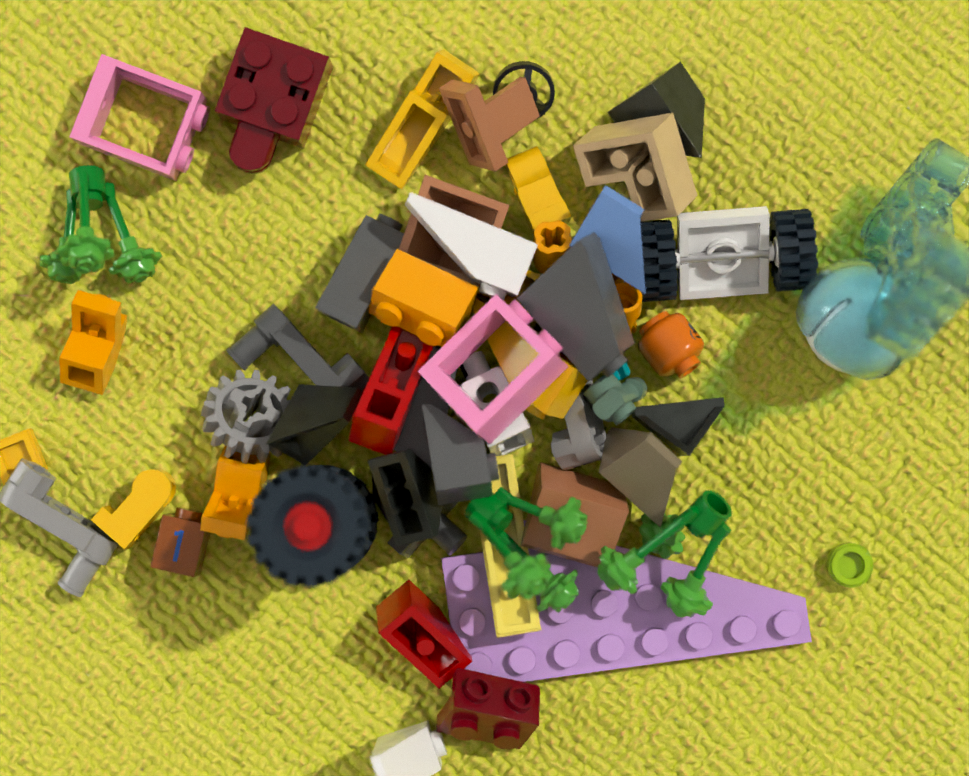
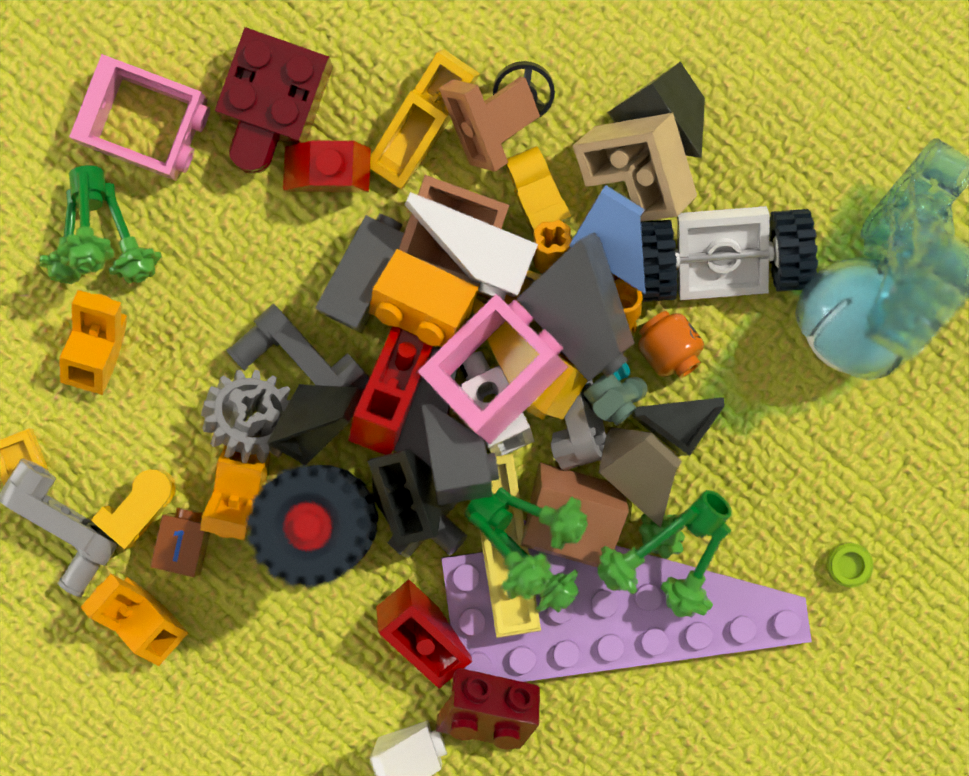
(136, 618): none -> light orange brick
(327, 166): none -> red slope

